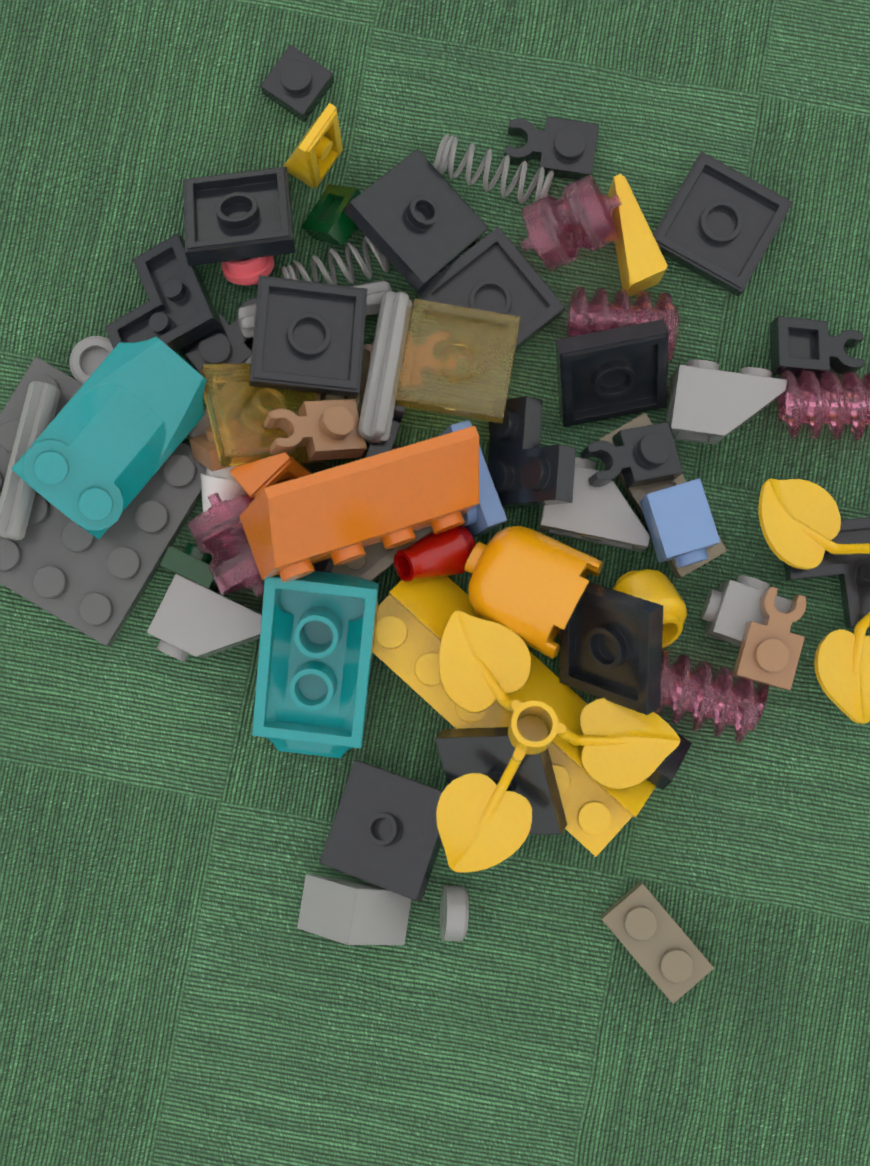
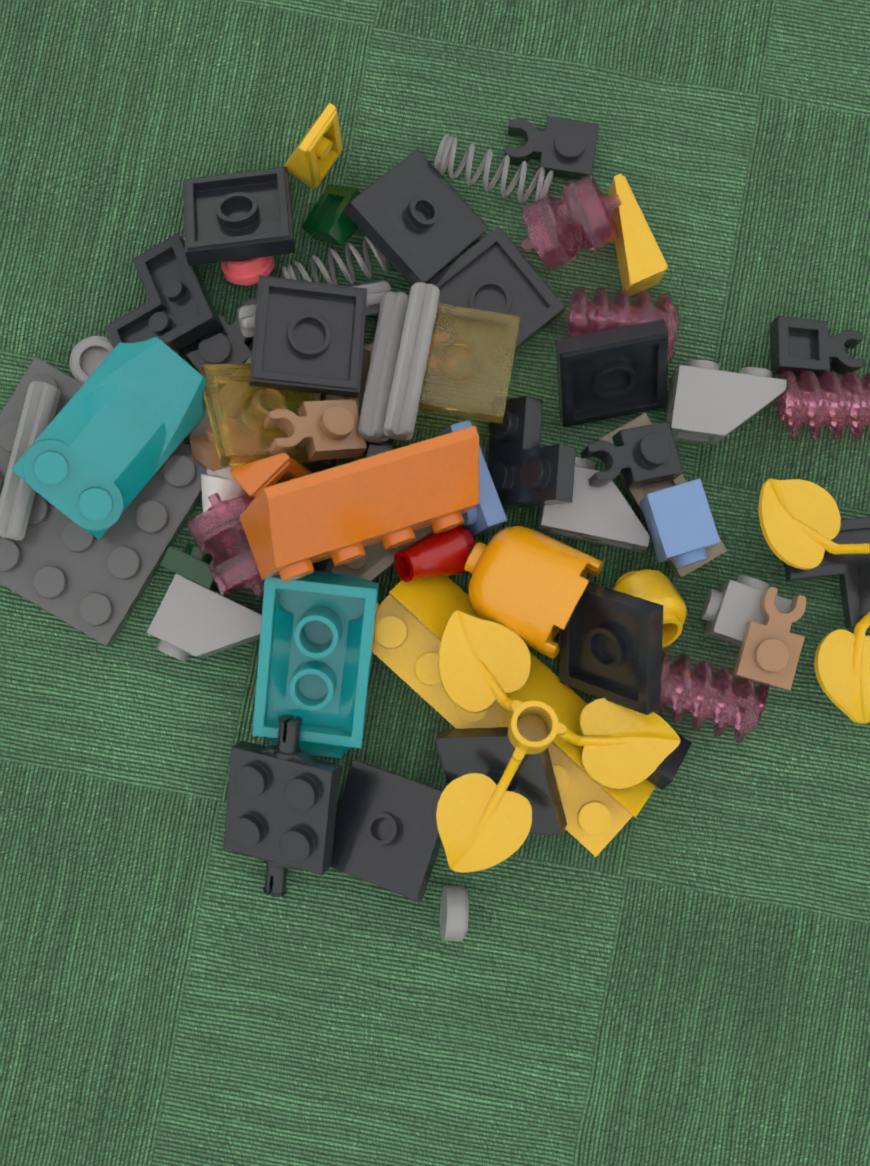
(282, 806): none -> black plate
(297, 83): black plate -> none
(353, 911): light grey slope -> none
(411, 361): none -> light grey axle
(656, 942): dark tan plate -> none
(720, 224): black plate -> none

